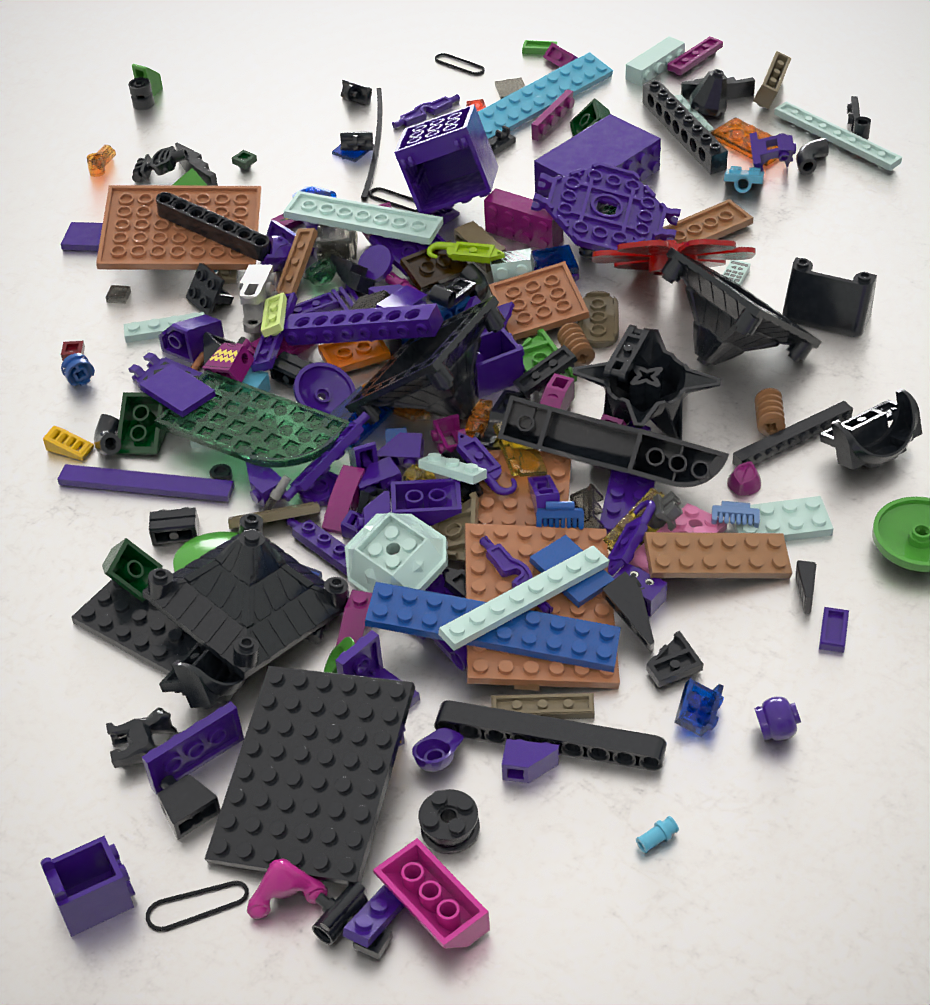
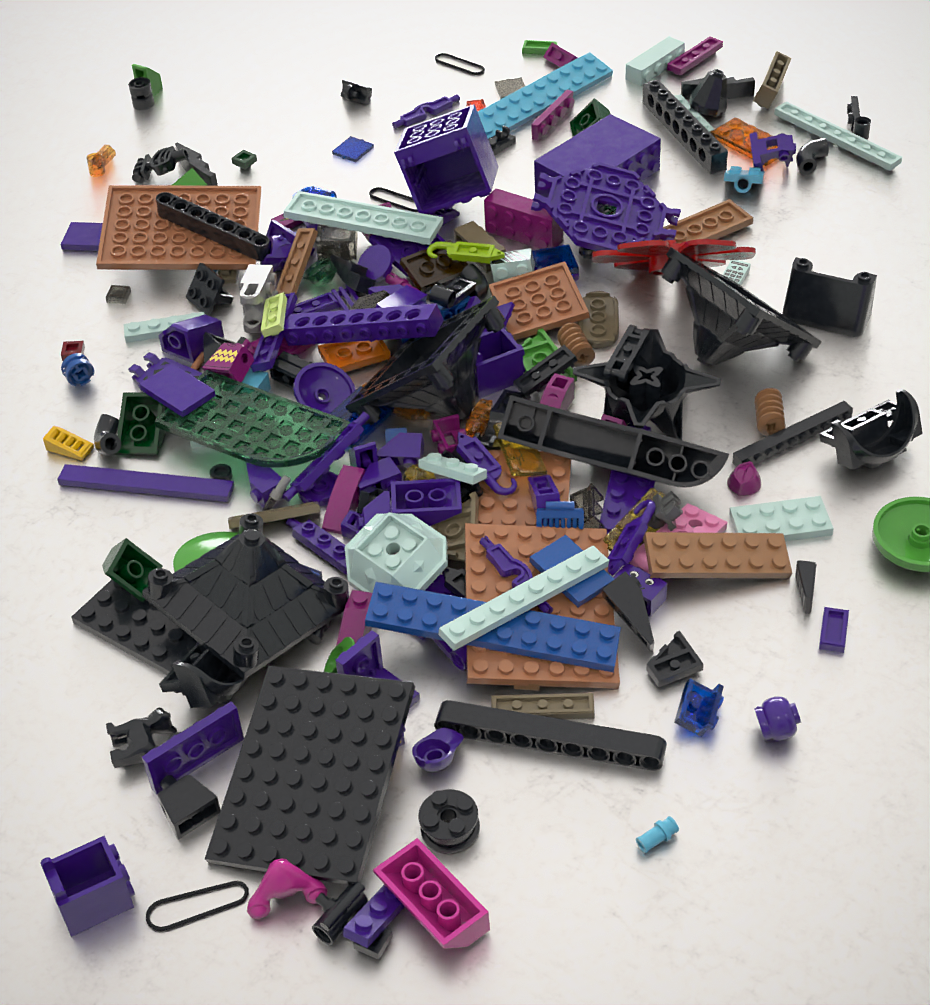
(173, 525): black brick -> none
(356, 141): black hips -> none
(369, 181): black piece -> none
(528, 760): dark purple slope -> none
(737, 510): medium blue piece -> none

